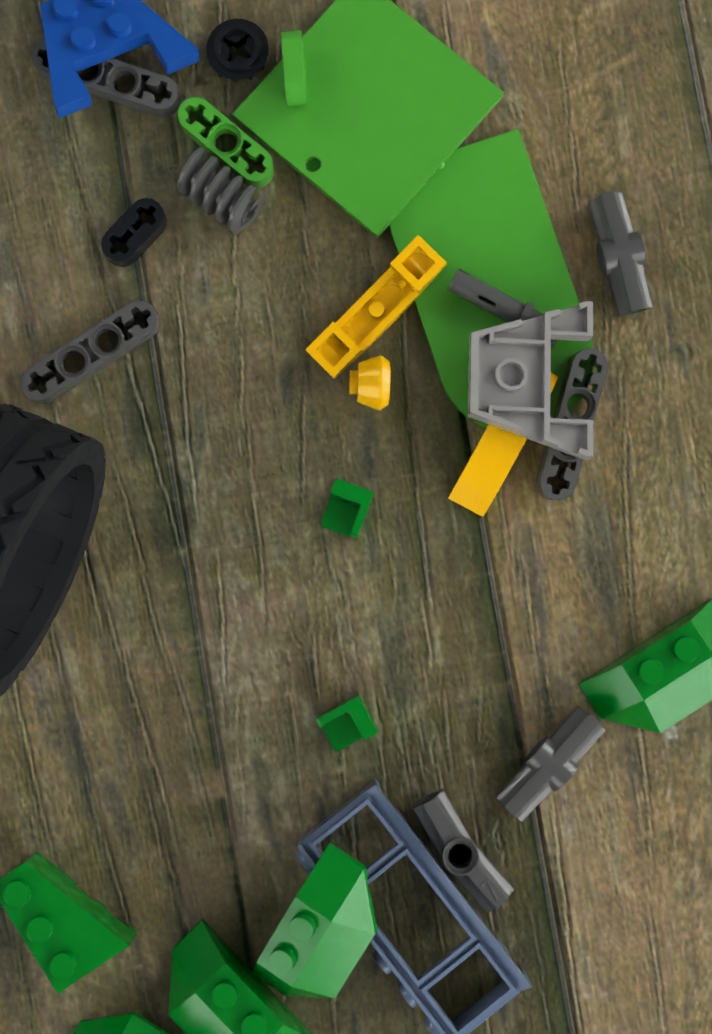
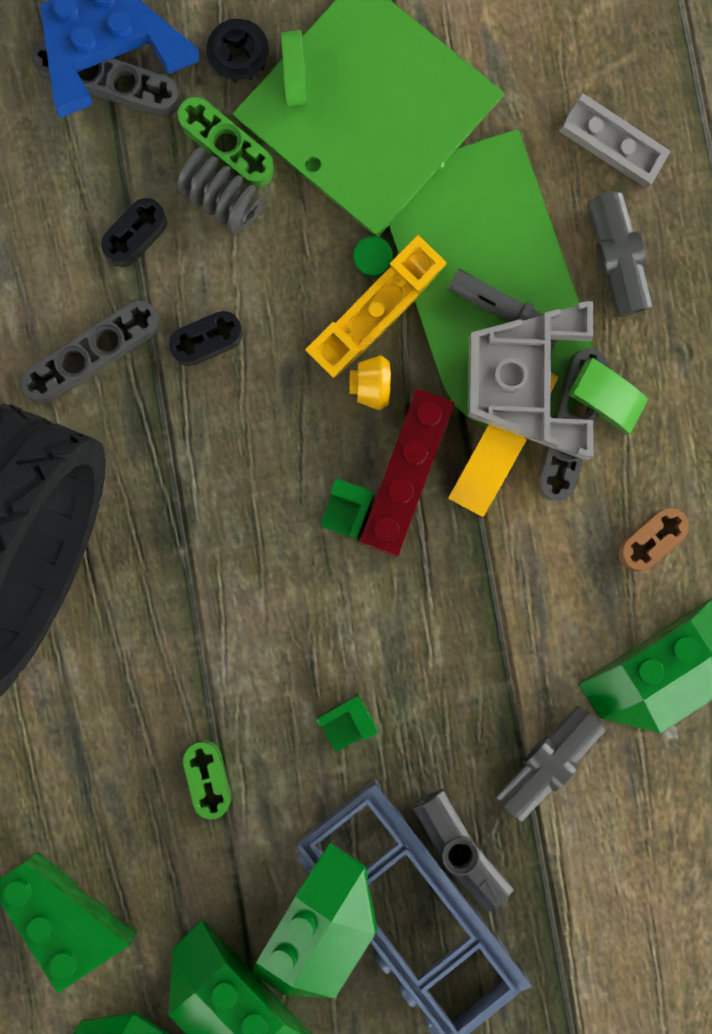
(197, 781): none -> bright green beam
(202, 329): none -> black beam
(372, 257): none -> green tile
(407, 473): none -> dark red arch
(608, 395): none -> bright green slope
(614, 140): none -> light grey hinge
(659, 547): none -> medium nougat beam

